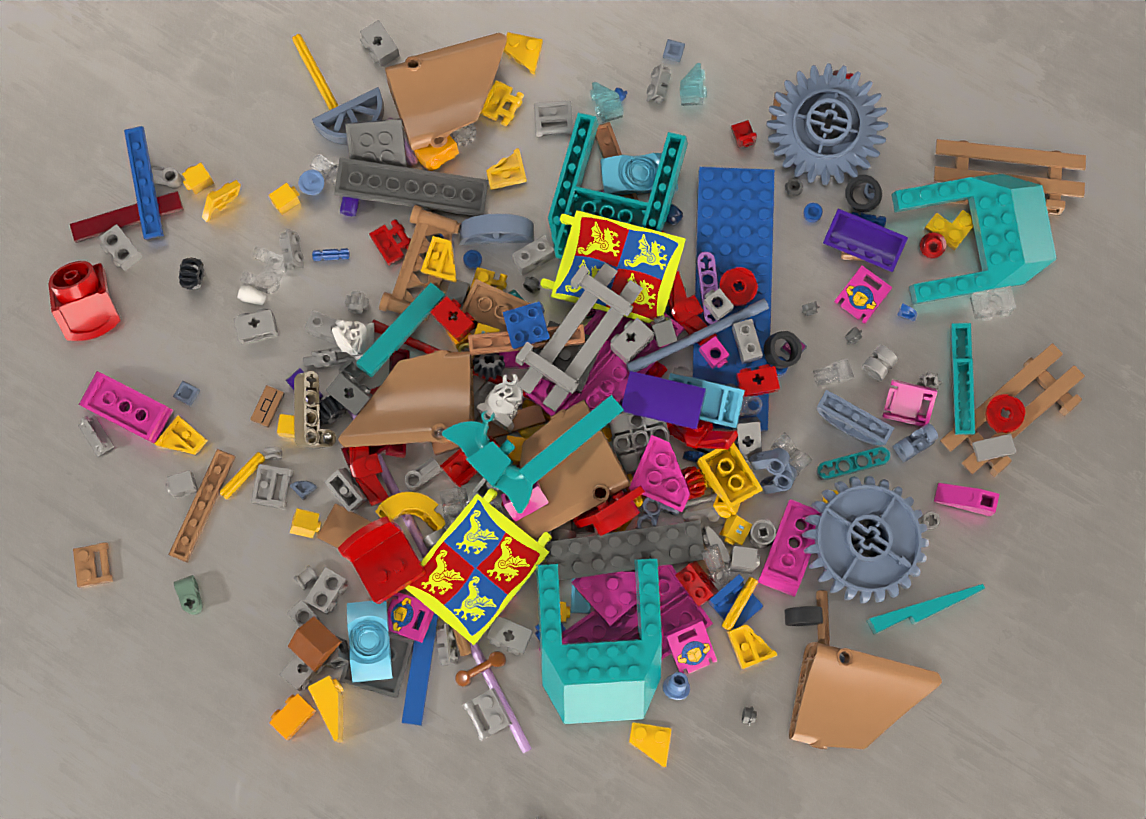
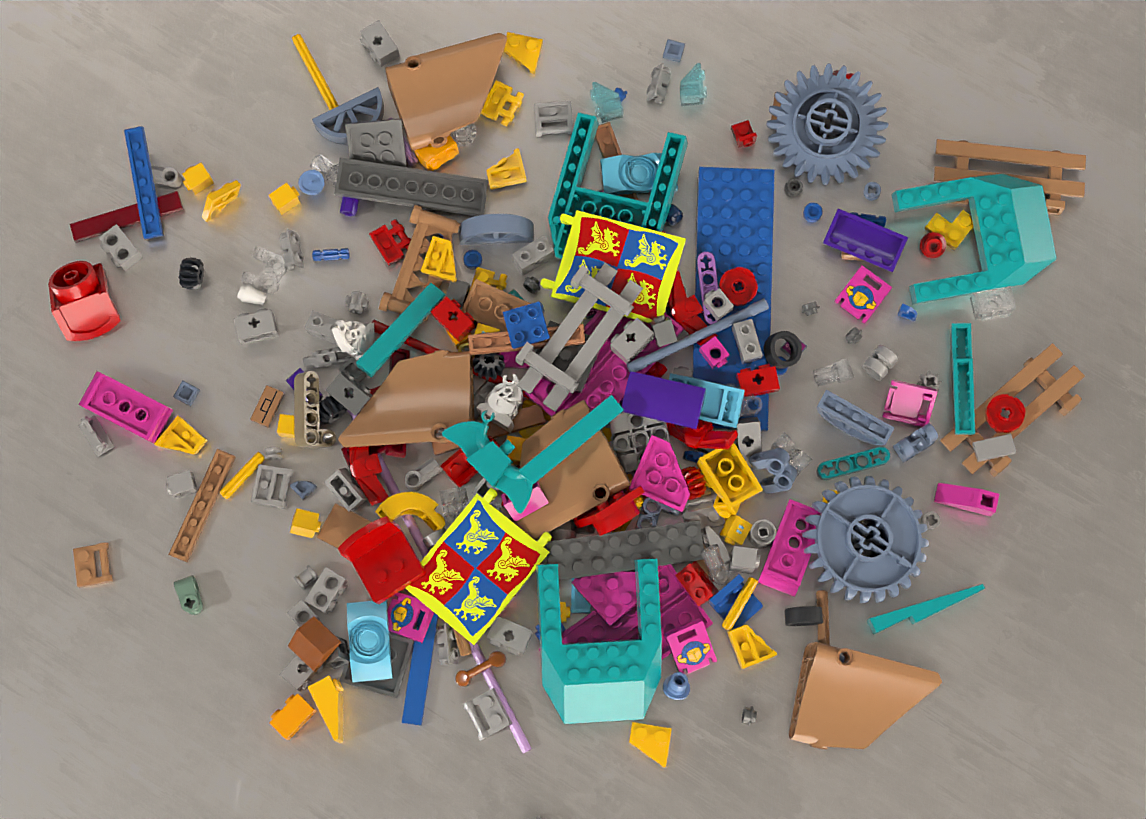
(863, 179): black tyre -> none

